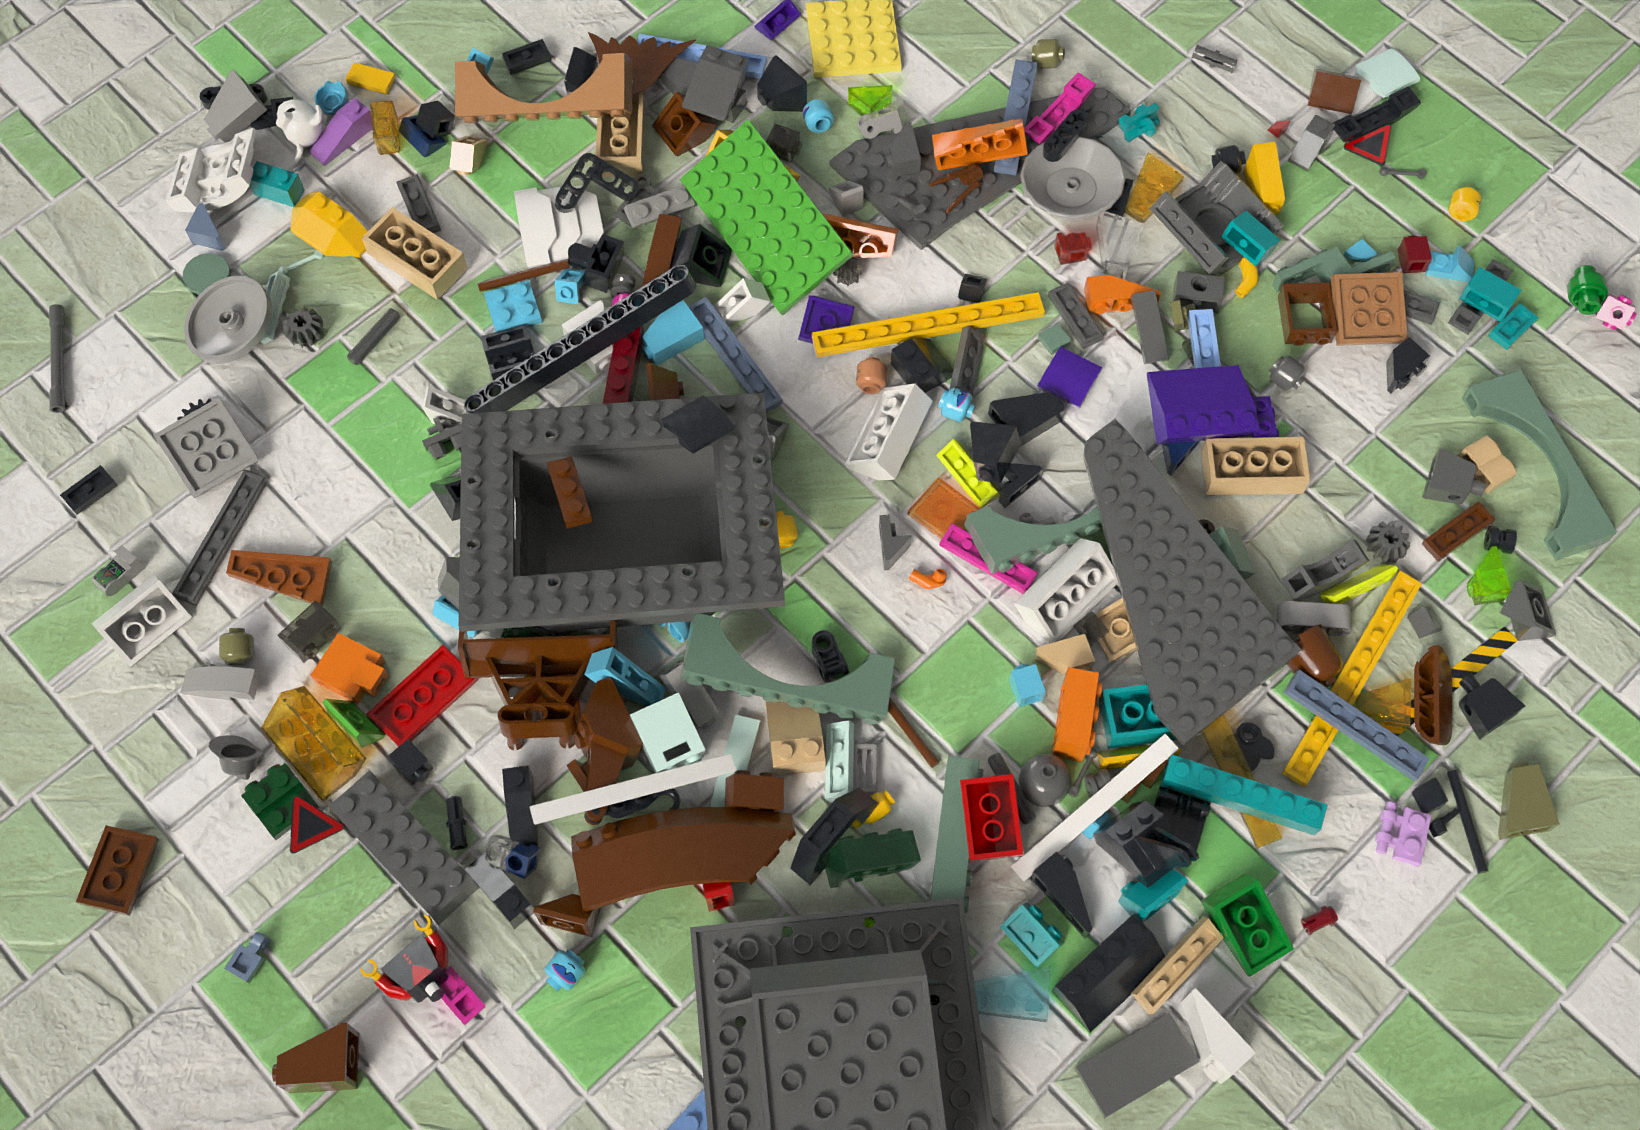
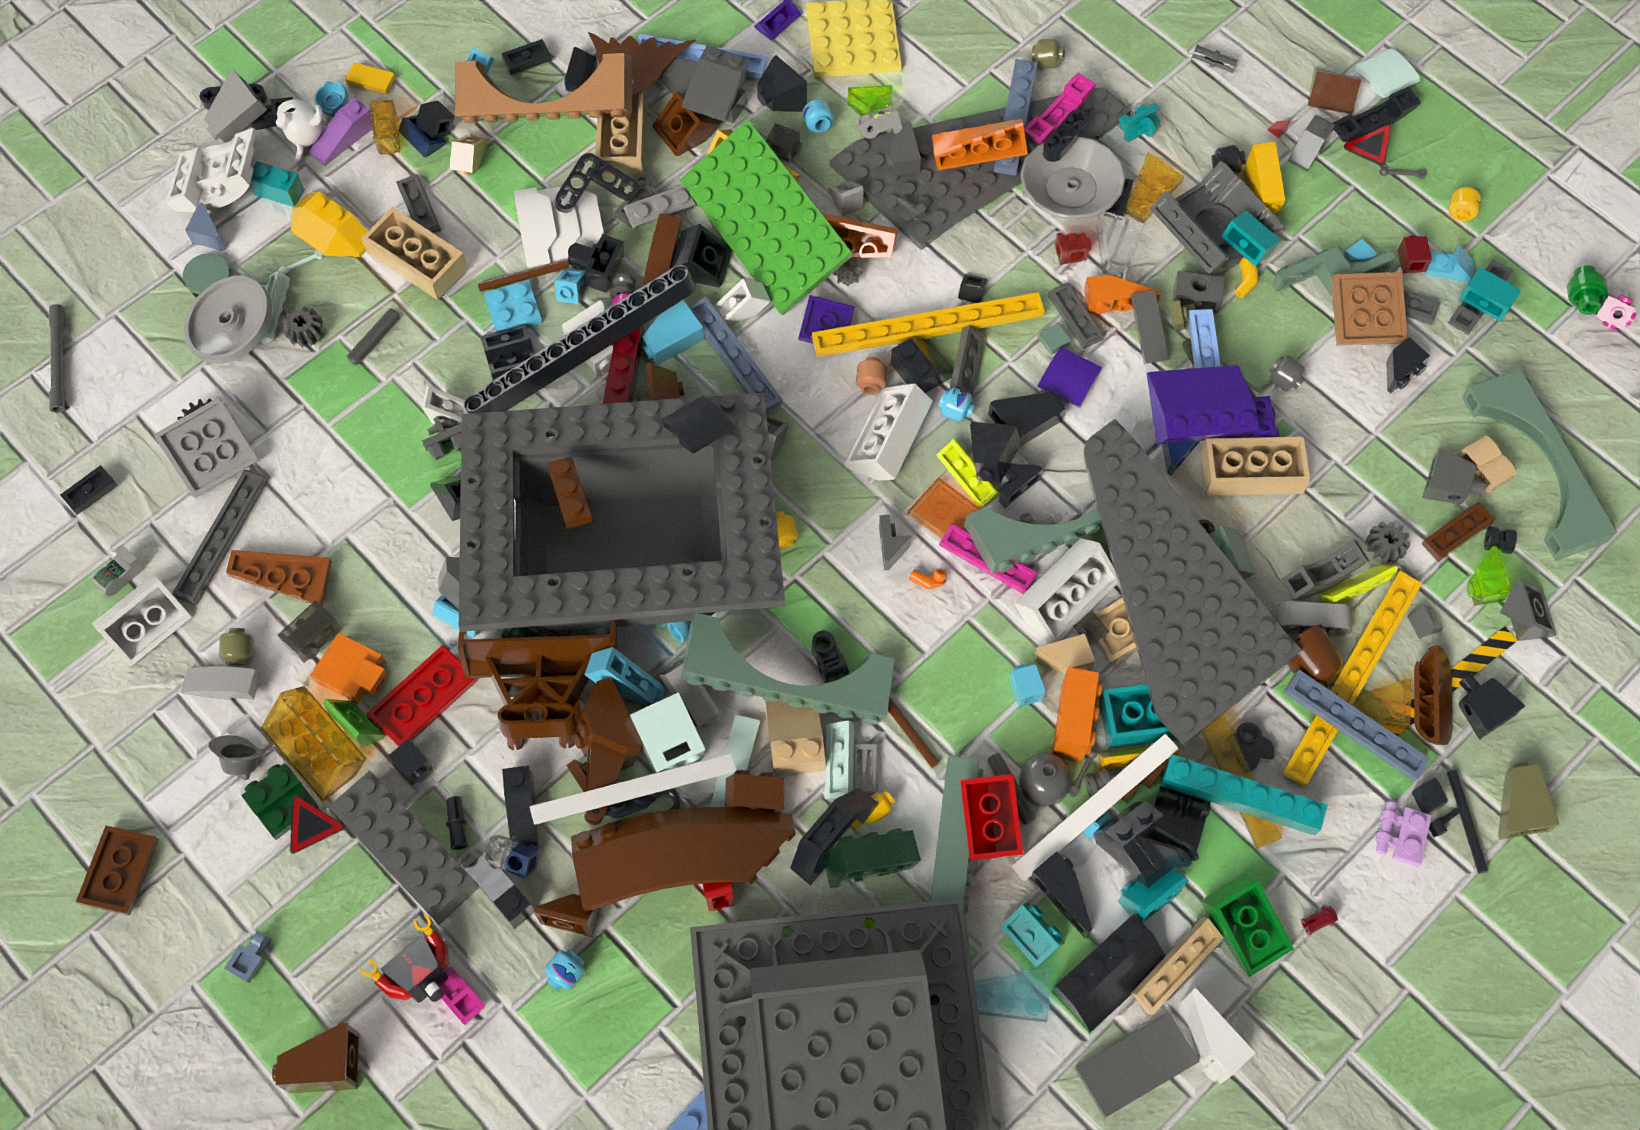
(968, 176): reddish brown plant -> none
(1301, 294): reddish brown window -> none
(1513, 326): teal plate -> none

